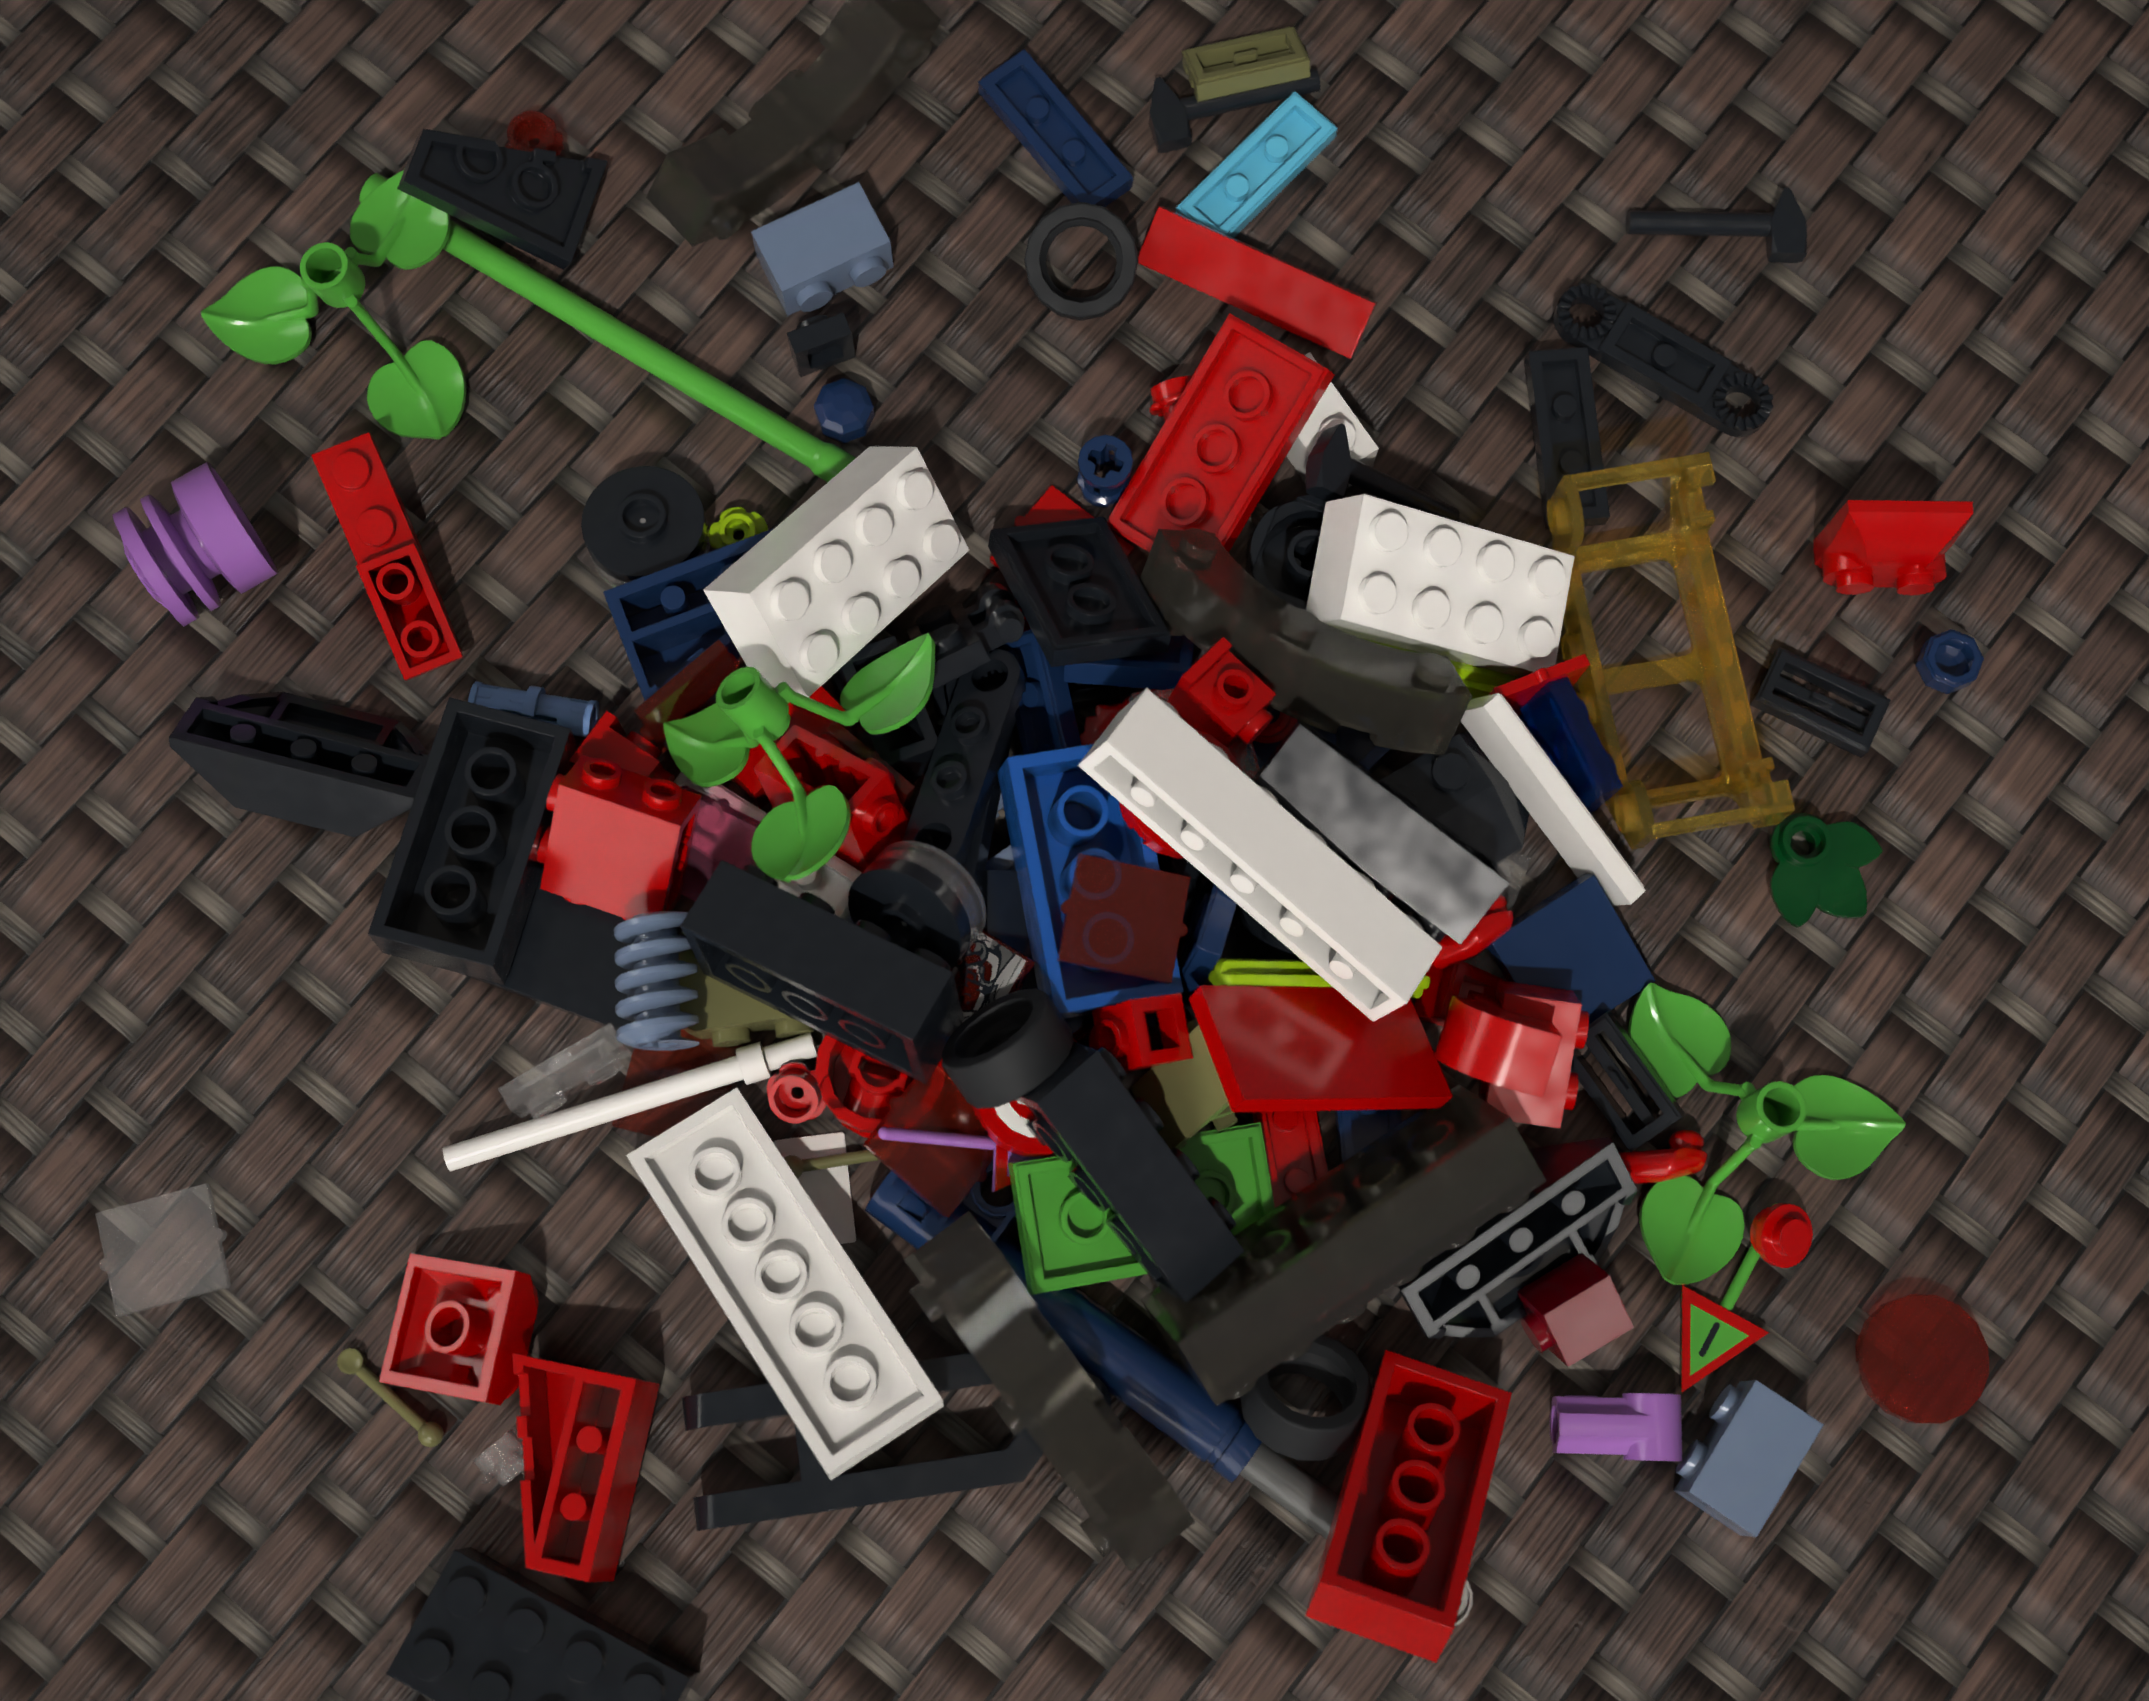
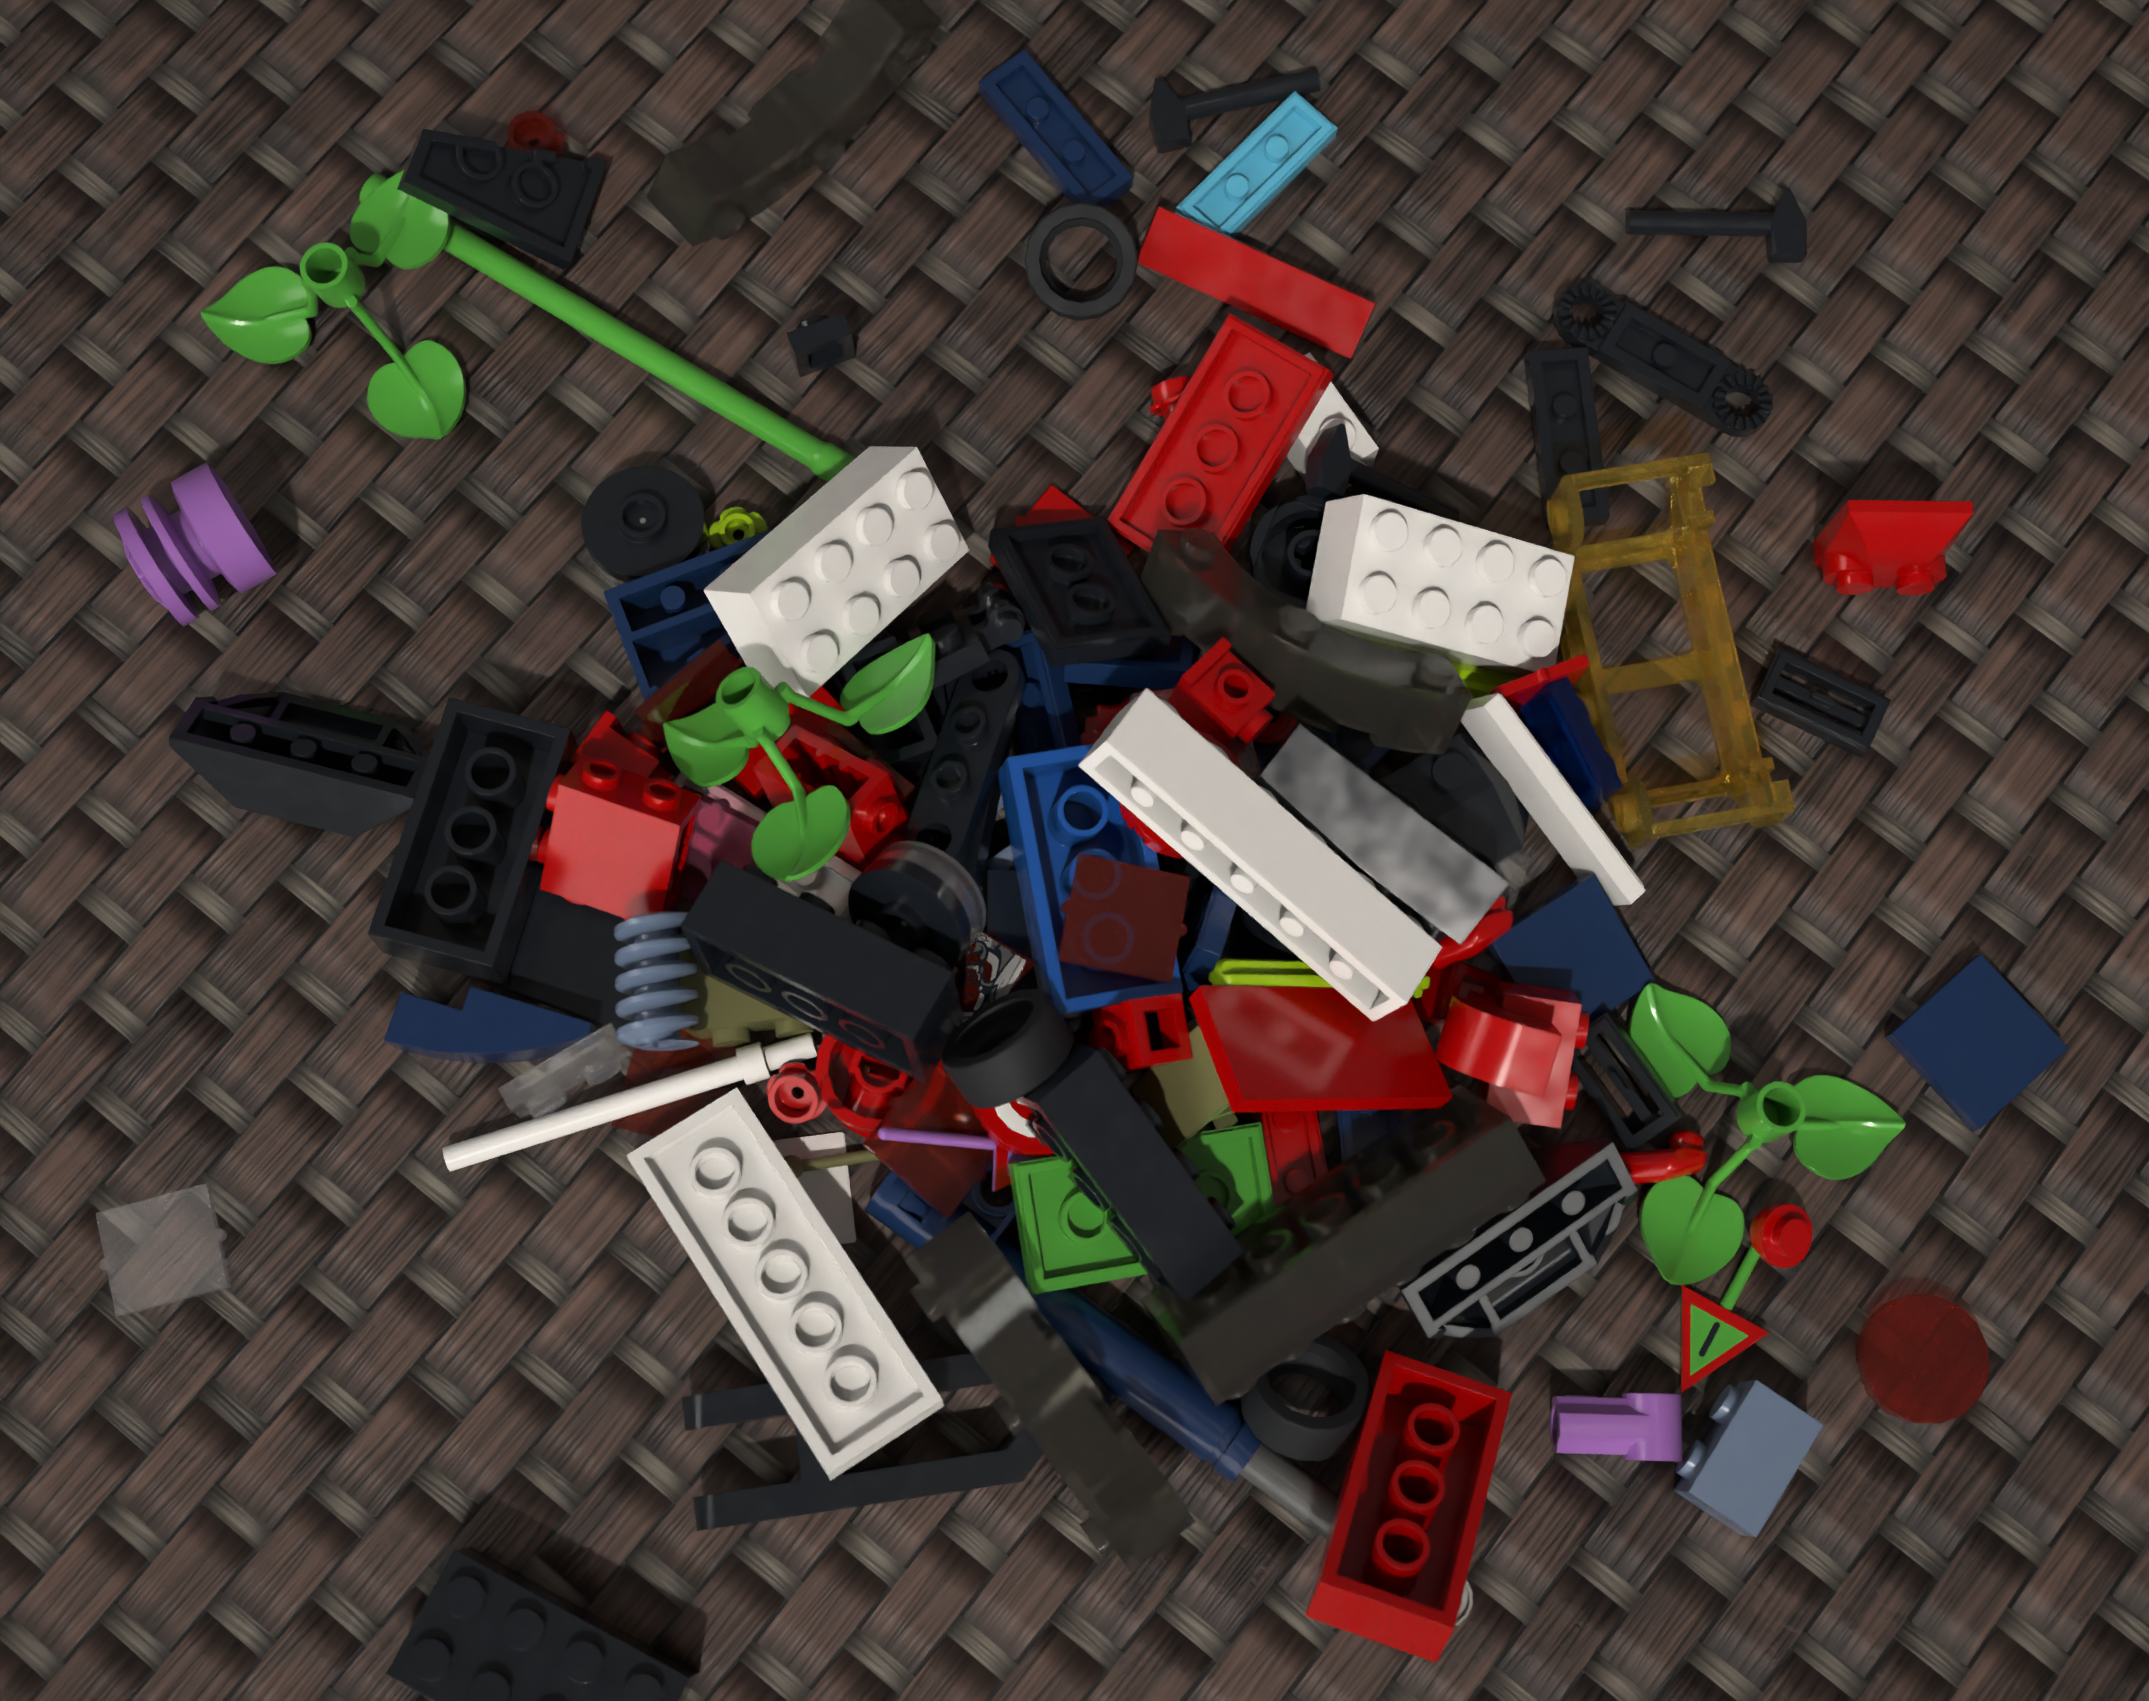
(354, 1363): olive hinge -> none
(388, 556): red slope -> none
(460, 1329): red slope -> none
(484, 1031): none -> dark blue slope
(502, 1459): clear plate -> none
(536, 704): medium blue pin -> none
(581, 1464): red wedge -> none
(823, 250): sand blue brick -> none
(844, 410): dark blue tile -> none
(1092, 459): dark blue bush -> none
(1246, 63): olive tile -> none
(1573, 1310): dark red brick -> none
(1827, 875): dark green plate -> none
(1949, 661): dark blue tile -> none
(1976, 1042): none -> dark blue tile

